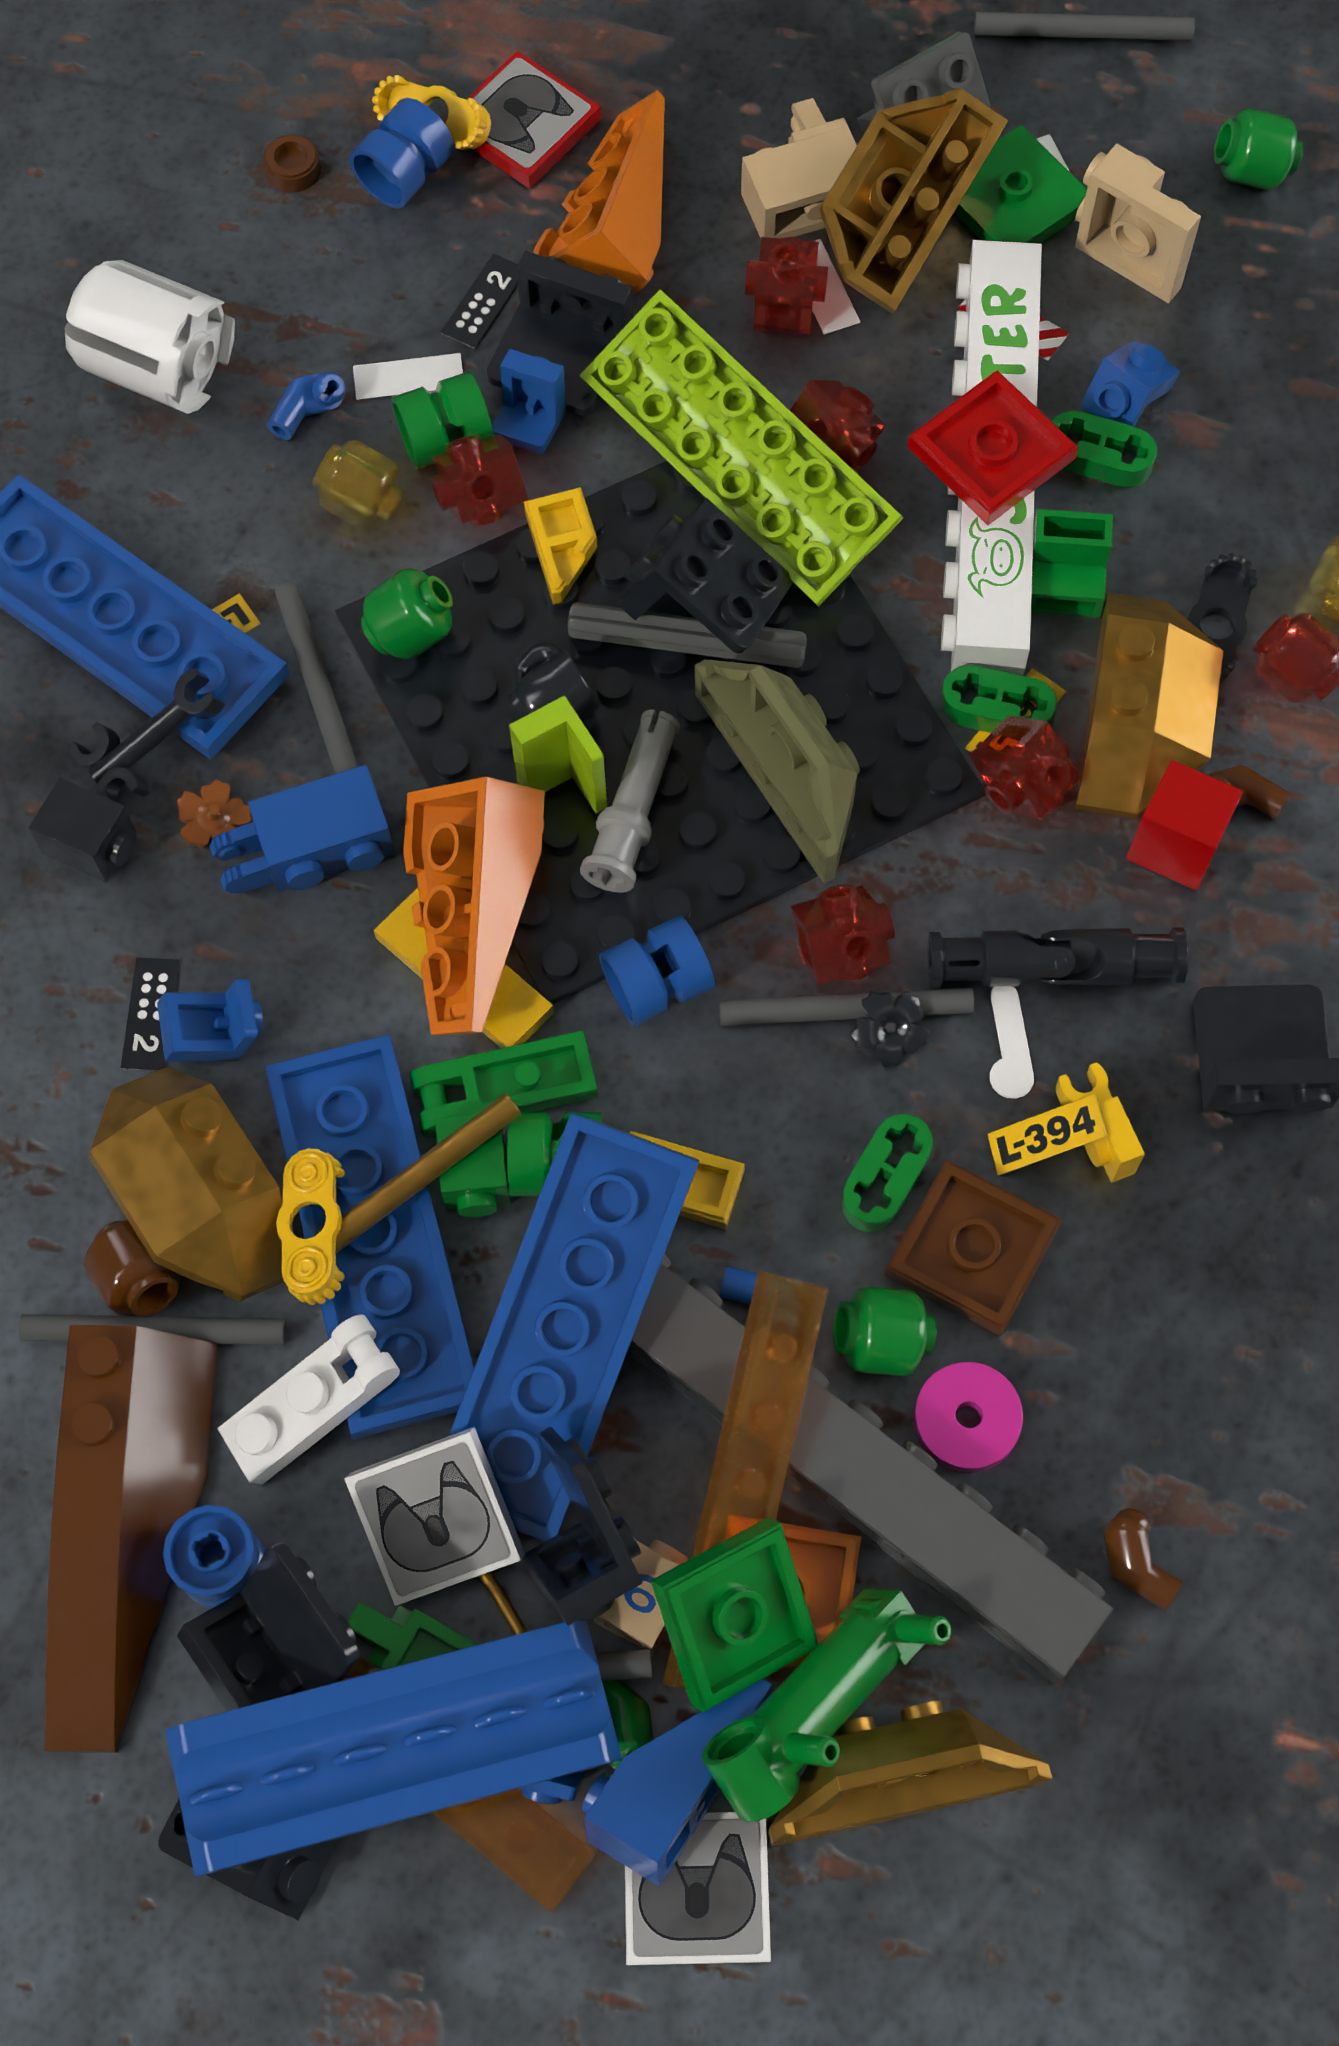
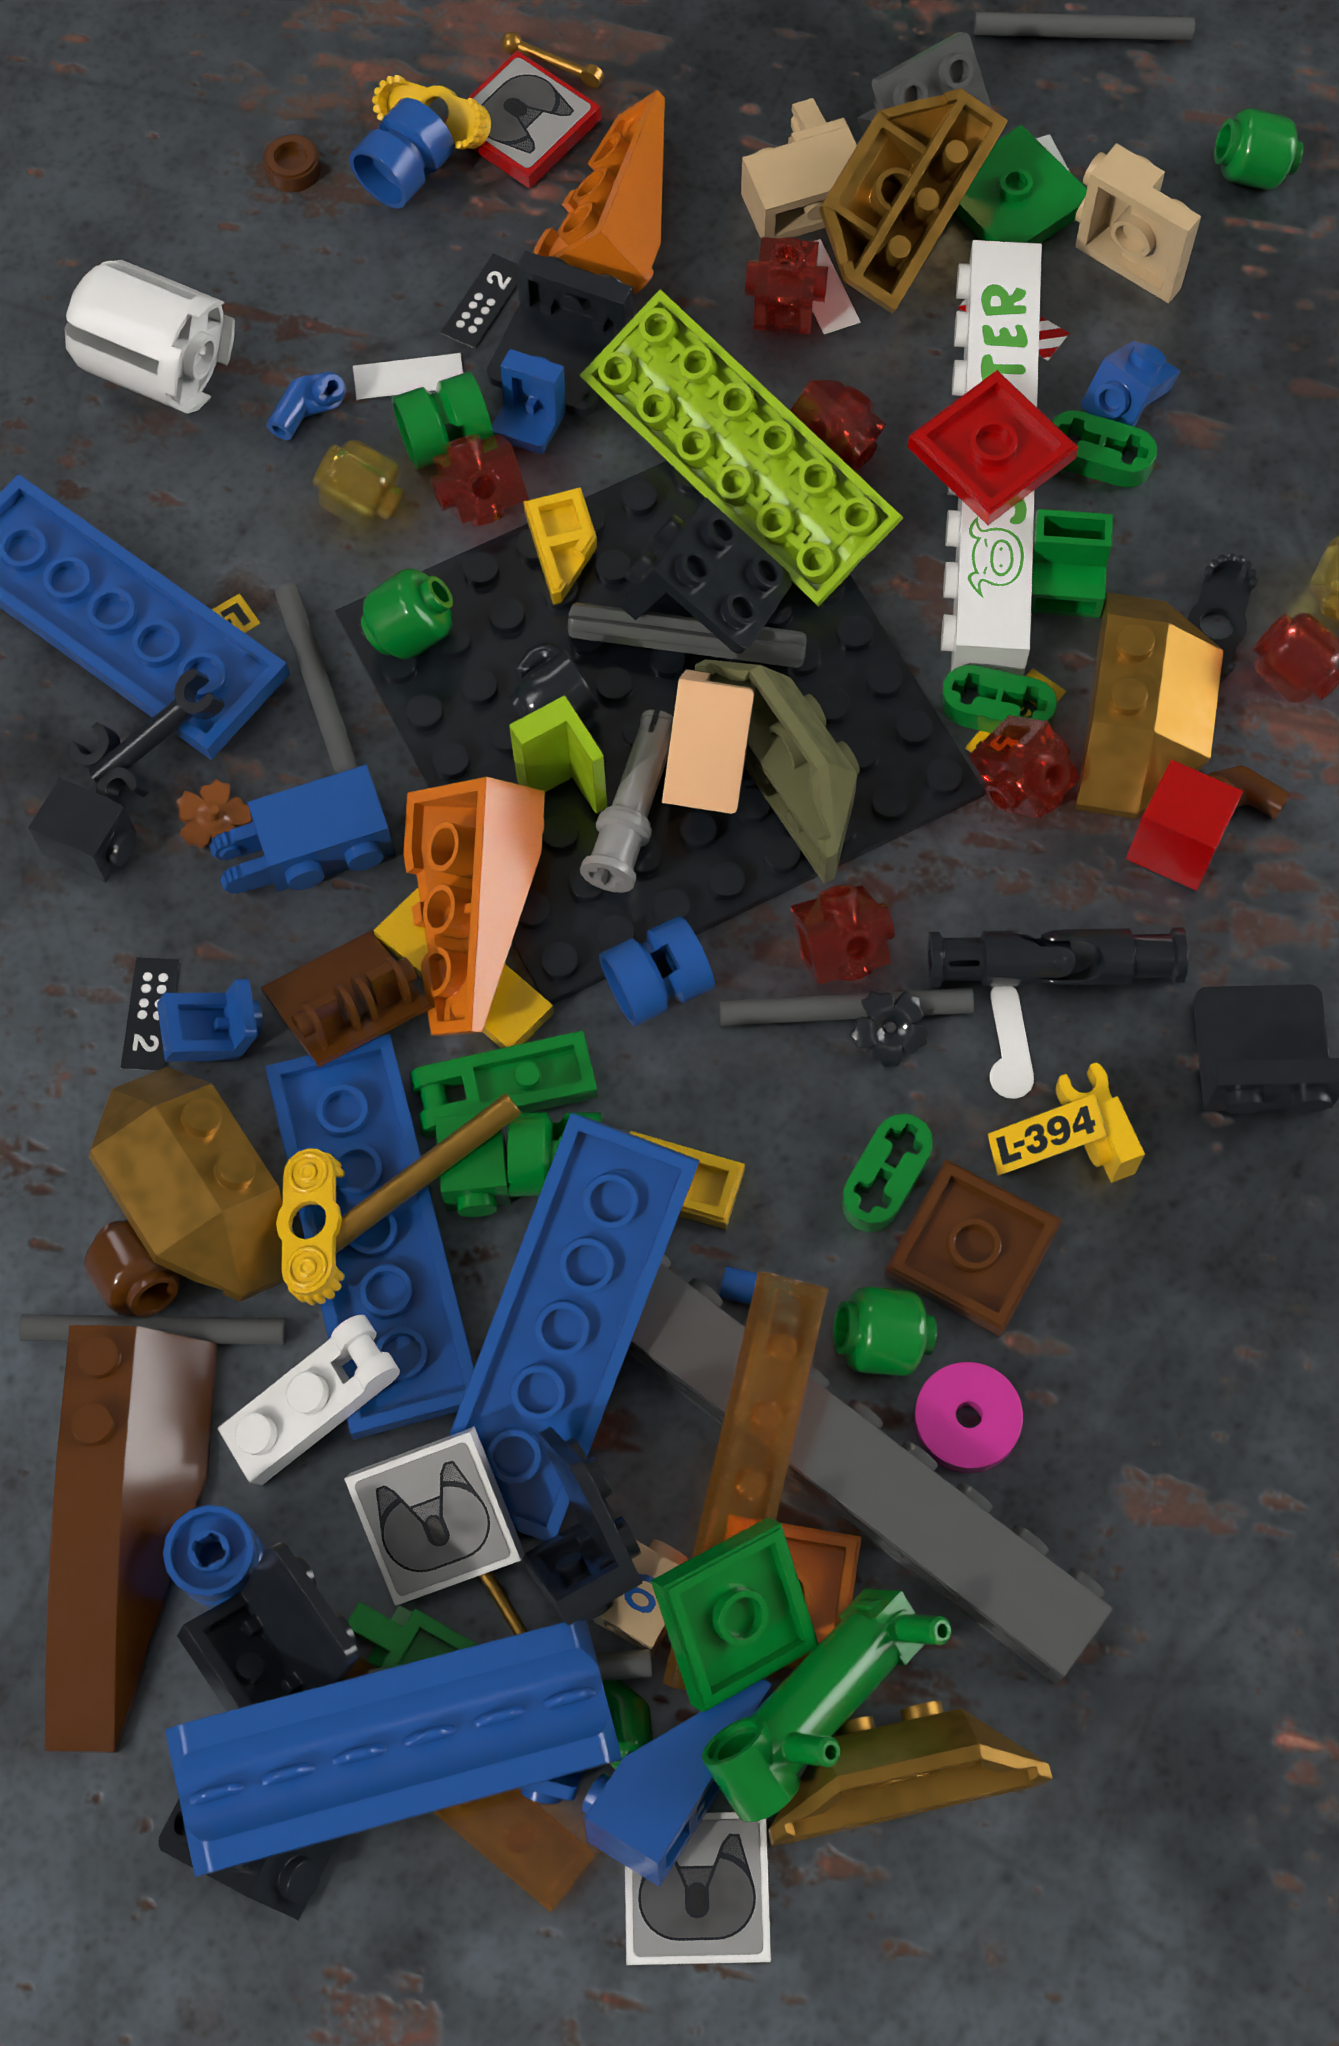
(346, 998): none -> reddish brown hinge
(590, 74): none -> pearl gold hinge
(708, 743): none -> light nougat panel
(1131, 1559): reddish brown arm -> none

